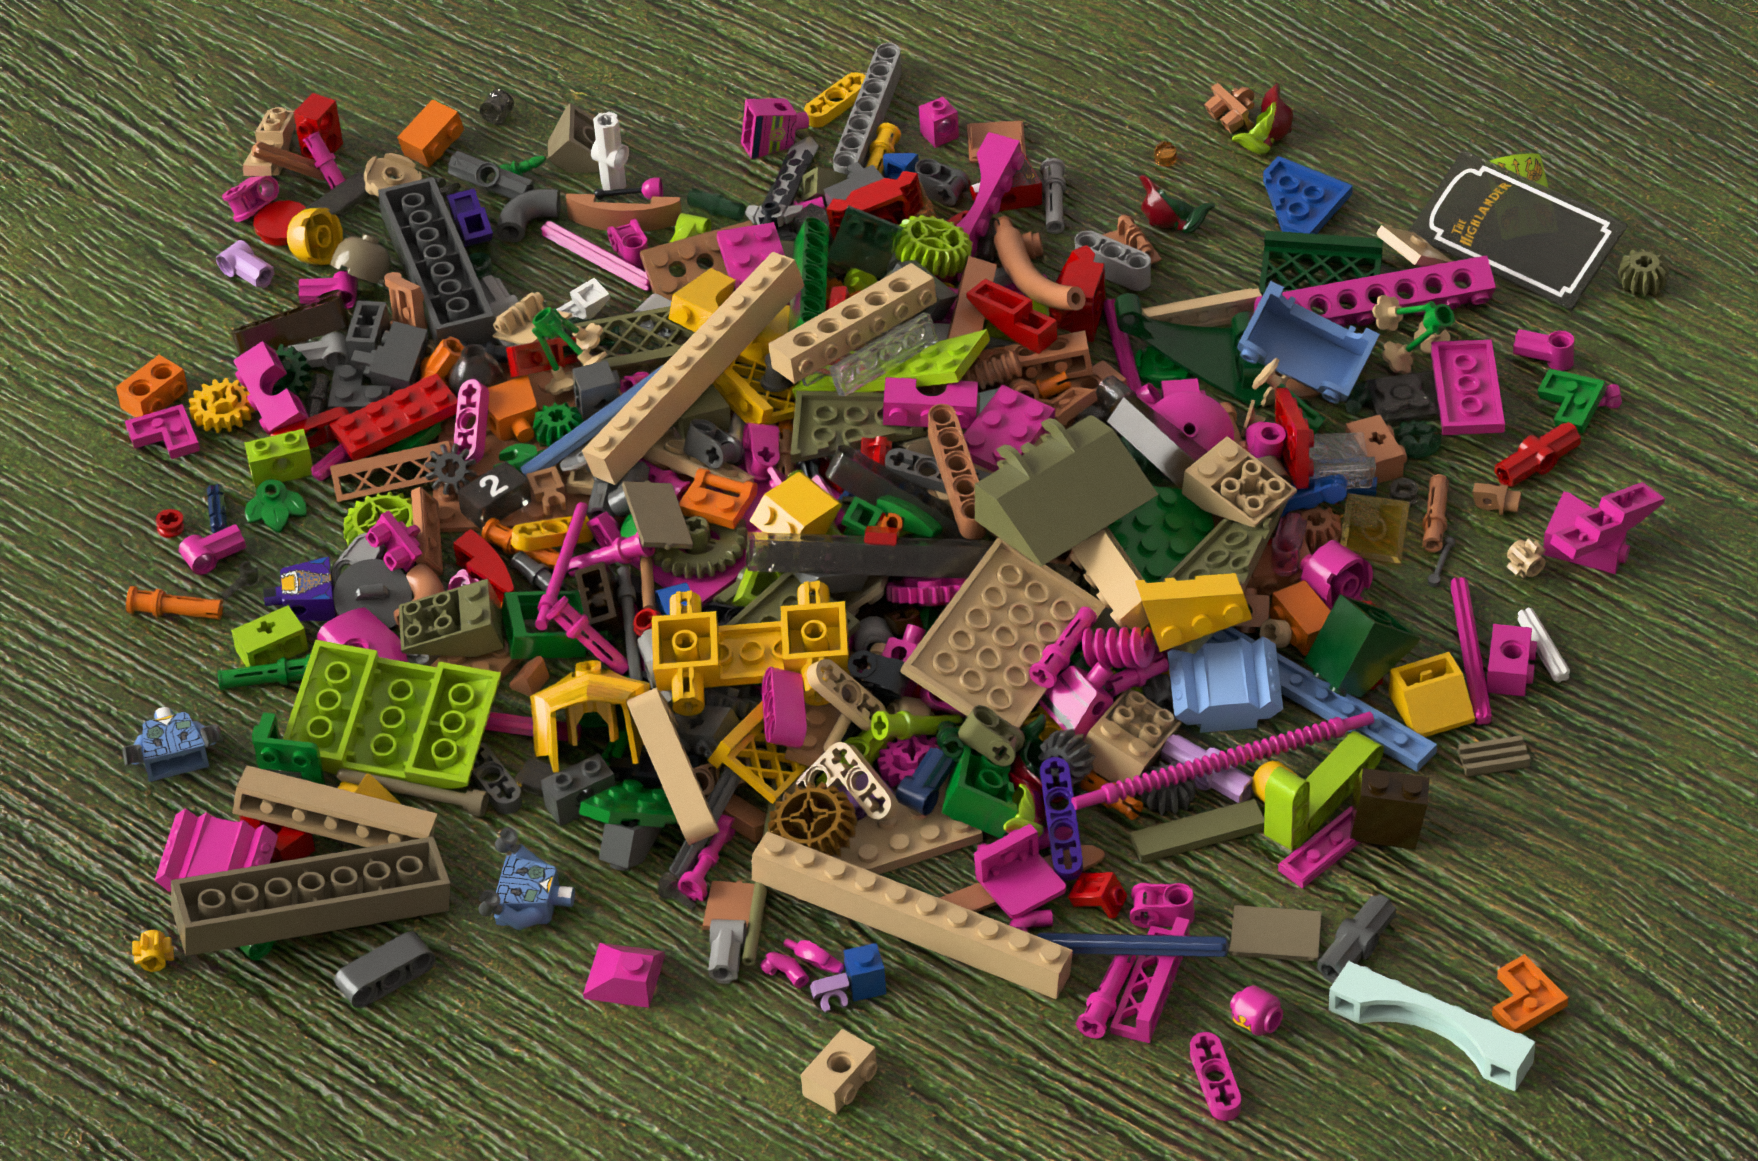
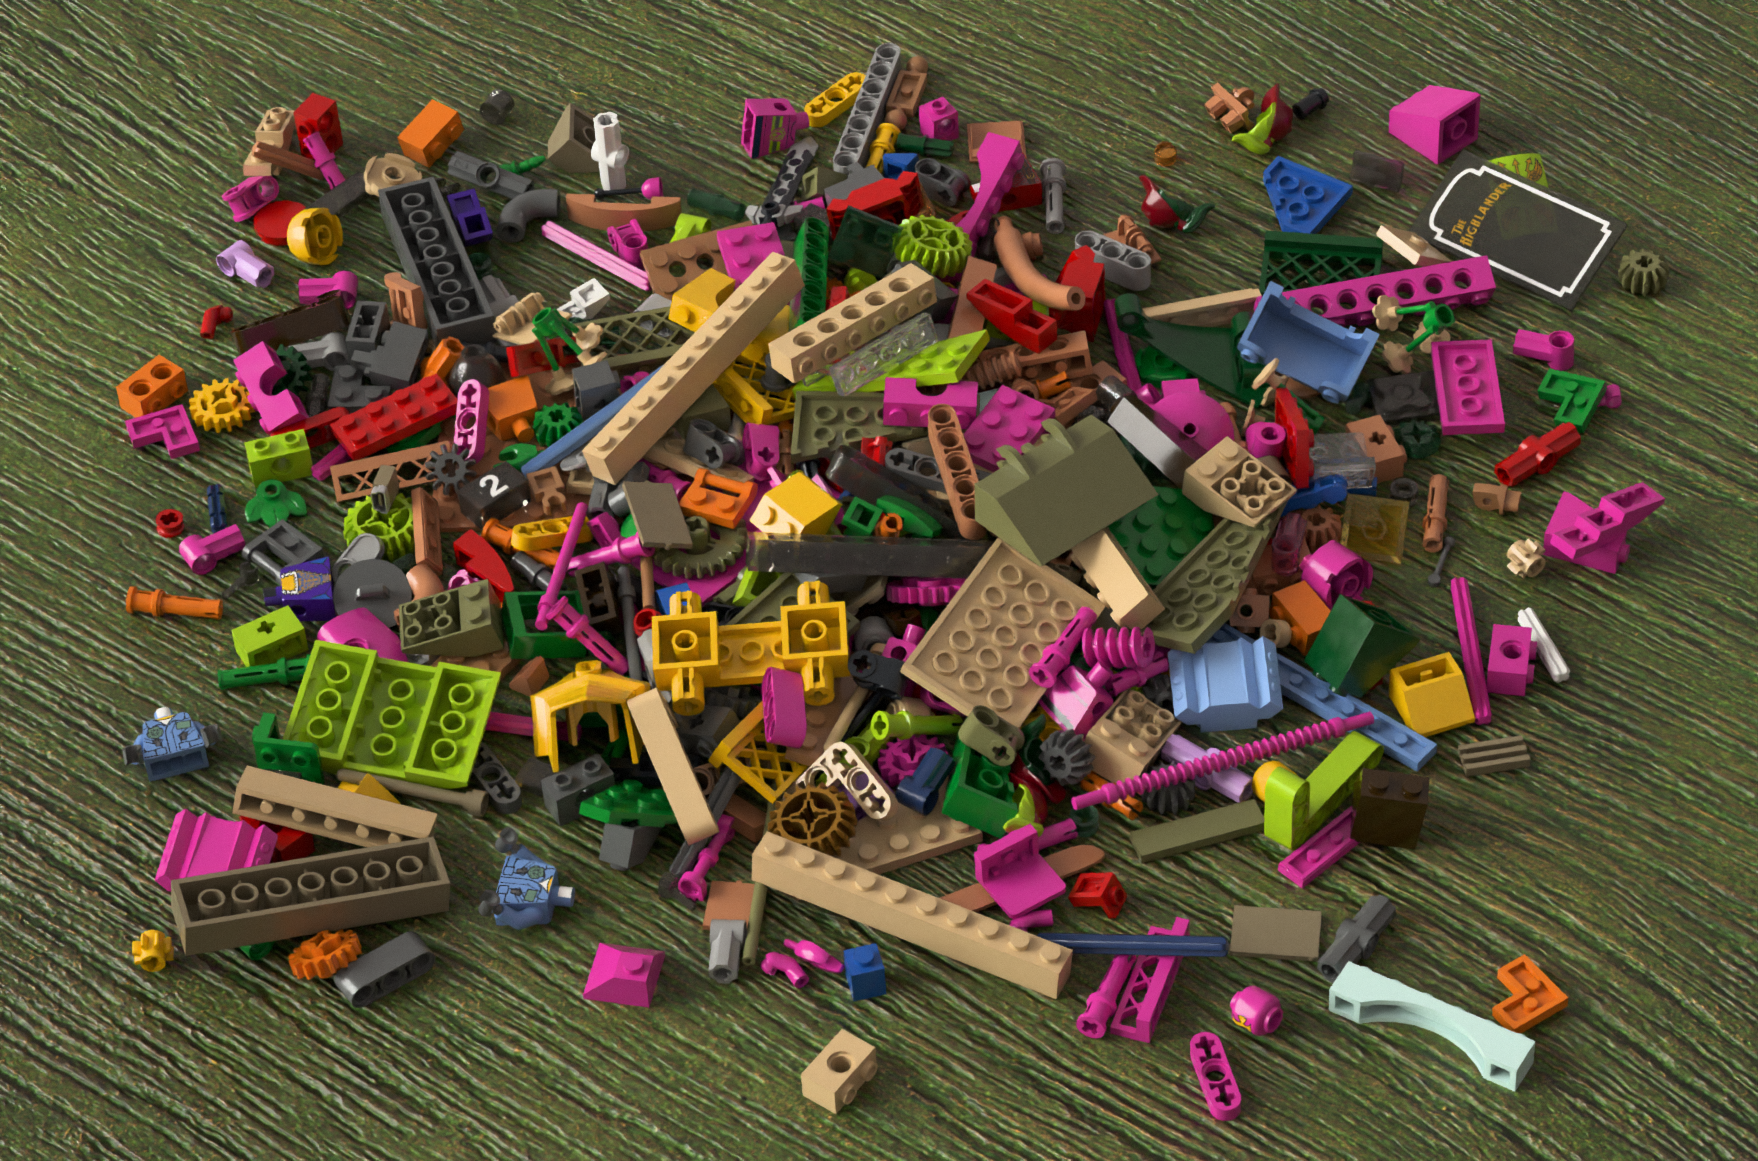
(214, 317): none -> red arm
(286, 544): none -> dark grey plate
(325, 954): none -> orange gear
(363, 258): dark tan cylinder -> none
(384, 489): none -> dark tan piece
(398, 540): dark pink hips -> none
(830, 987): lavender tile -> none
(833, 692): tan beam -> none
(881, 535): red tile -> none
(907, 92): none -> medium nougat plate
(925, 145): none -> dark green axle
(948, 739): dark green pin -> none
(1061, 818): dark purple beam -> none
(1092, 825): none -> clear green bush
(1162, 903): dark pink piece -> none
(1192, 607): yellow wedge -> none
(1315, 100): none -> black pin
(1377, 171): none -> clear smoke hips
(1437, 121): none -> dark pink slope

